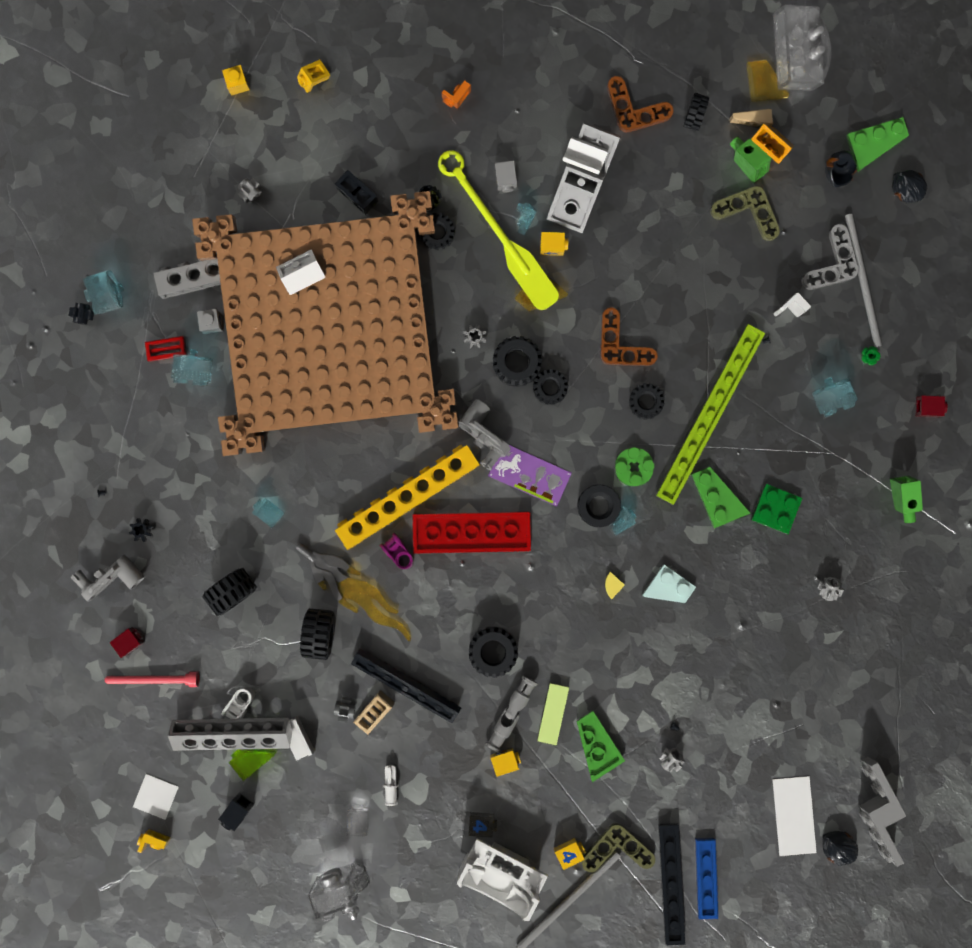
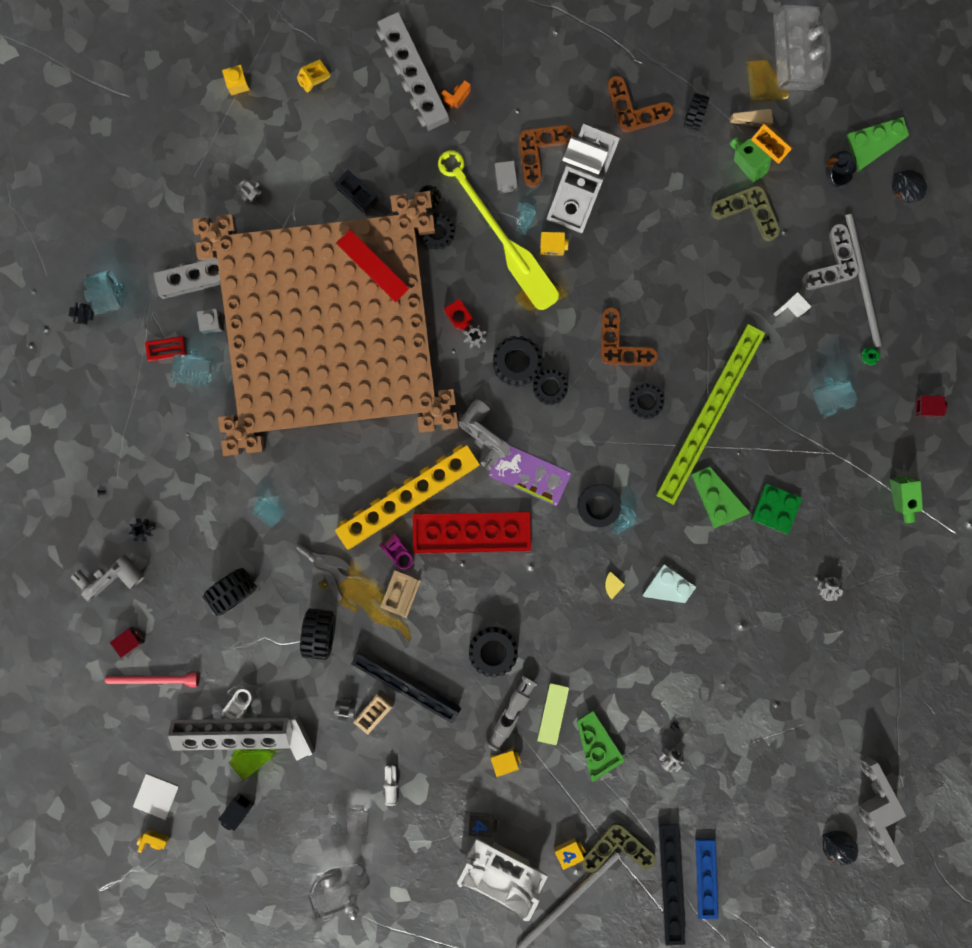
(300, 272): white panel -> none
(372, 265): none -> red slope
(392, 26): none -> light grey brick
(400, 594): none -> tan plate
(458, 306): none -> red brick
(537, 142): none -> dark orange beam
(623, 468): bright green plate -> none
(794, 816): white sticker -> none

